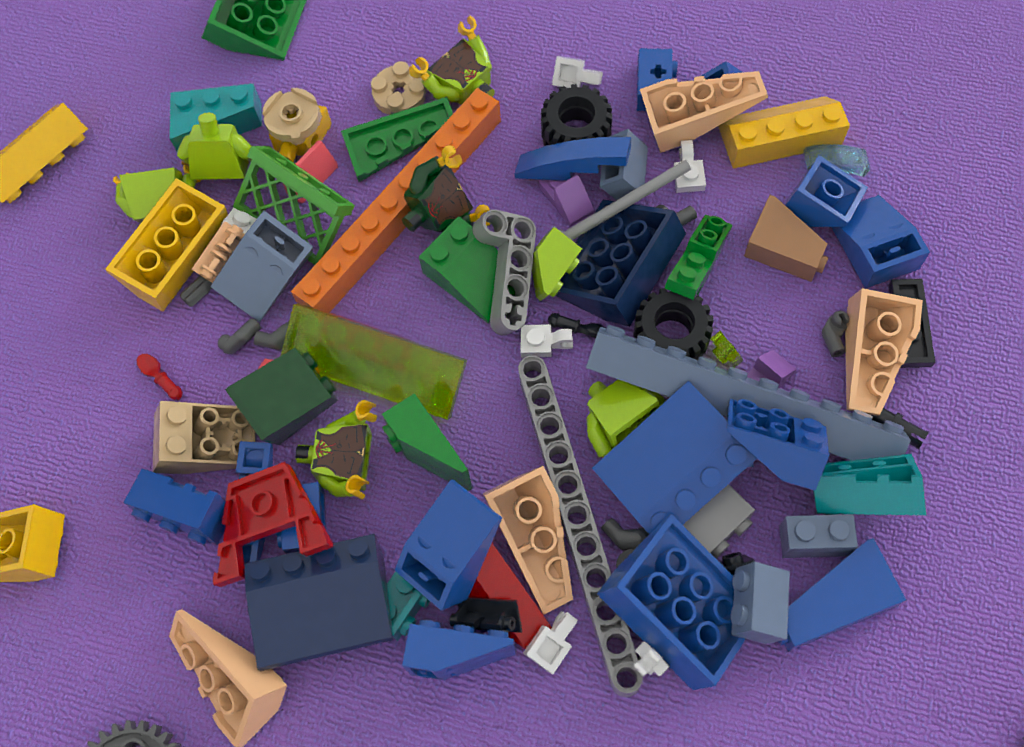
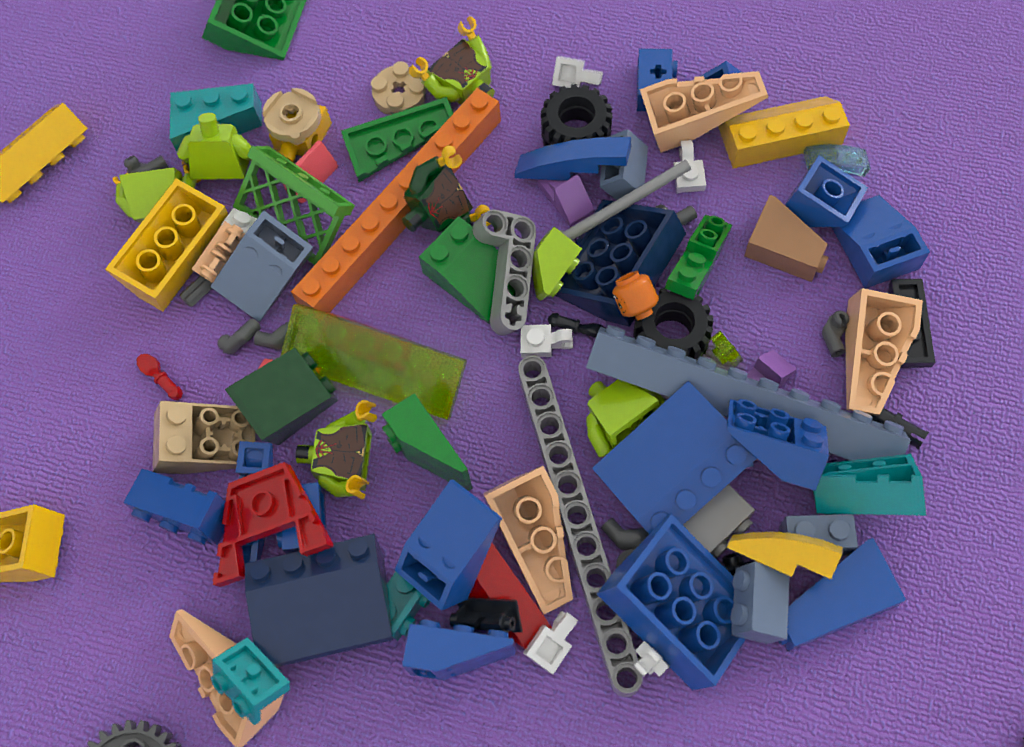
(134, 166): none -> dark grey arm
(248, 679): none -> teal bracket
(635, 295): none -> orange head
(787, 550): none -> yellow slope

